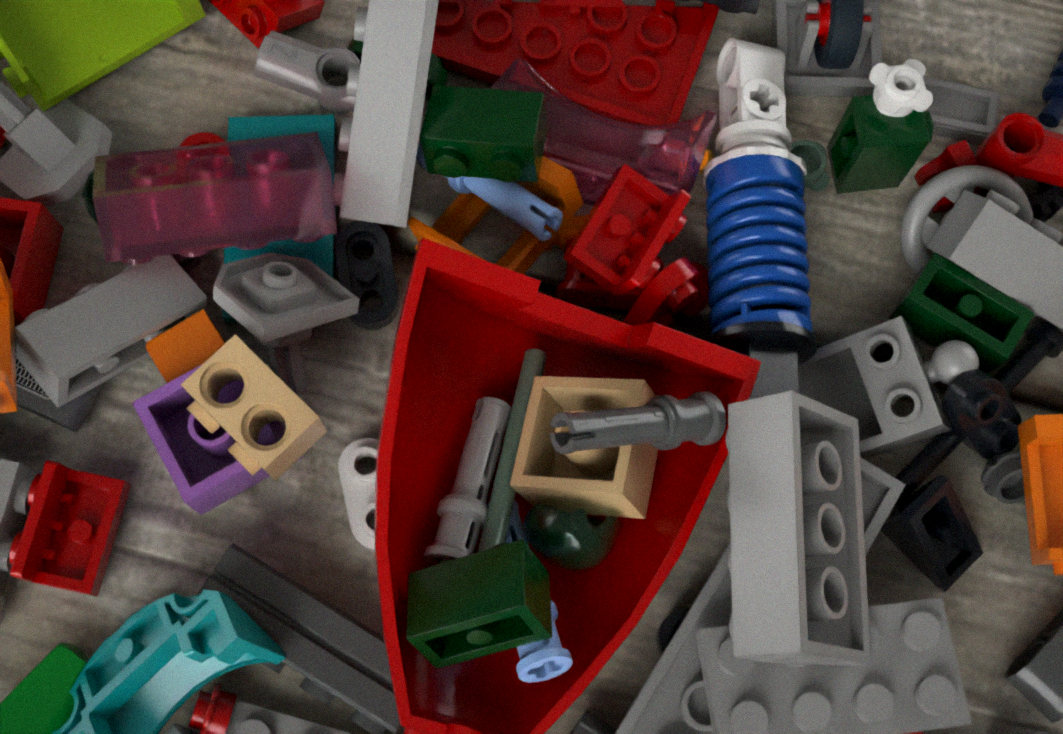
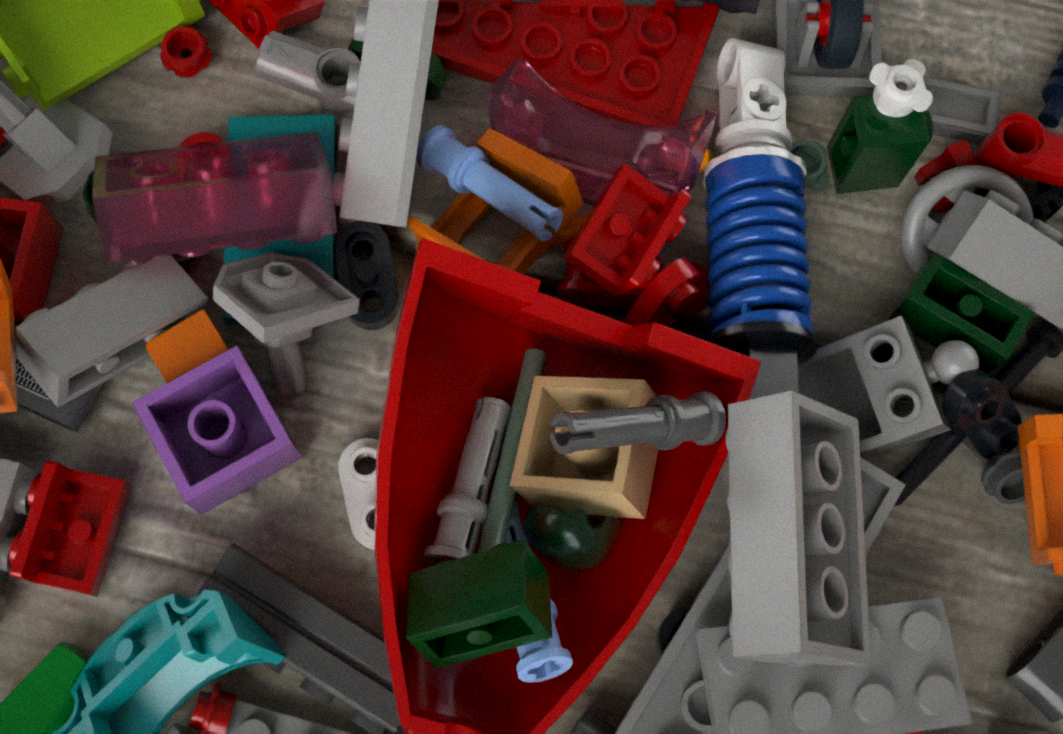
(185, 40): none -> red plate
(261, 402): tan brick -> none
(484, 133): dark green brick -> none
(934, 533): black slope -> none

